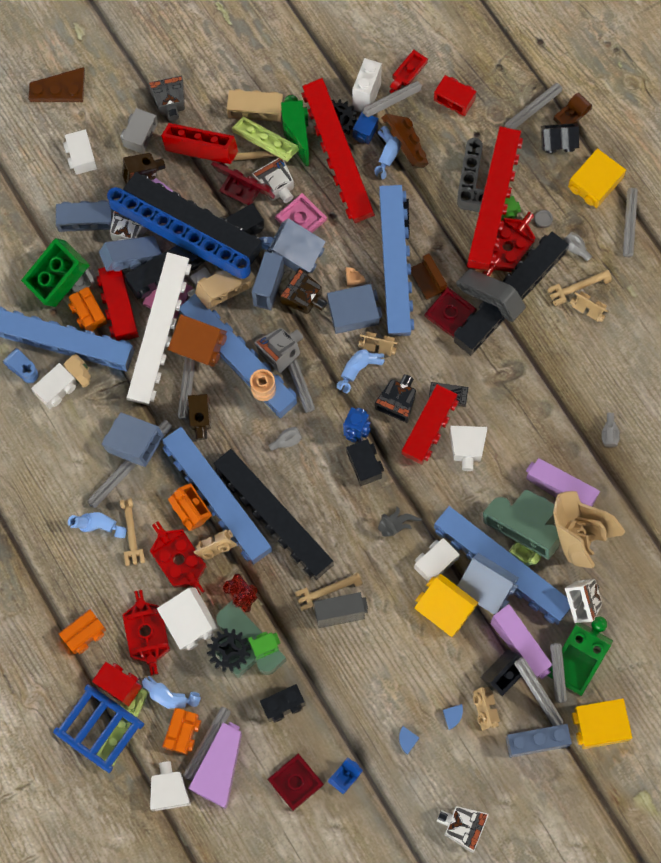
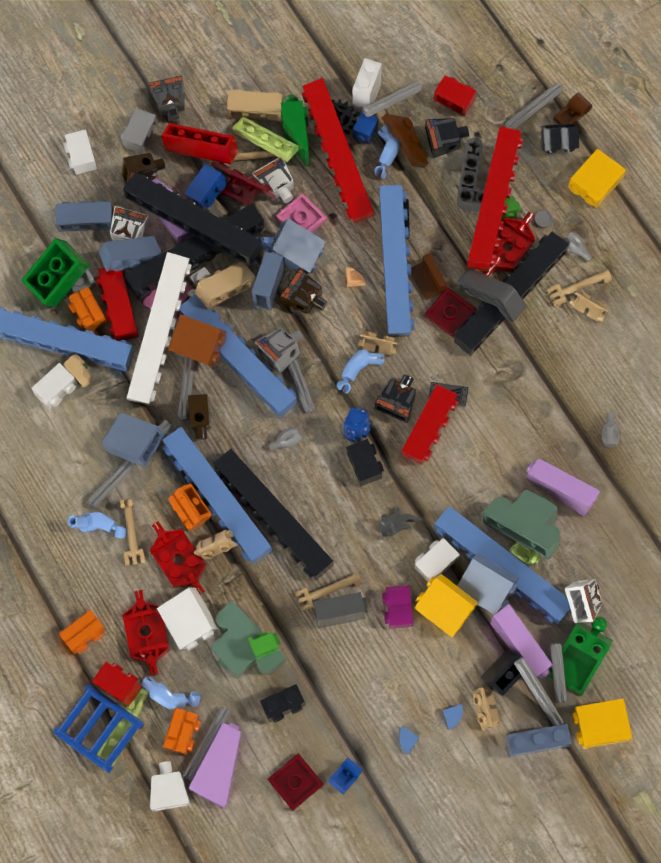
(20, 364): medium blue piece -> none
(59, 88): reddish brown wing -> none
(183, 239): blue beam -> none
(206, 187): none -> blue brick
(220, 649): black gear -> none
(242, 594): clear red hips -> none
(262, 385): light nougat wheel -> none
(354, 308): sand blue brick -> none
(398, 607): none -> magenta brick
(408, 70): red plate -> none
(444, 135): none -> black torso
(463, 826): torso -> none
(467, 444): white torso -> none
(580, 525): tan piece -> none
(630, 220): light grey axle -> none

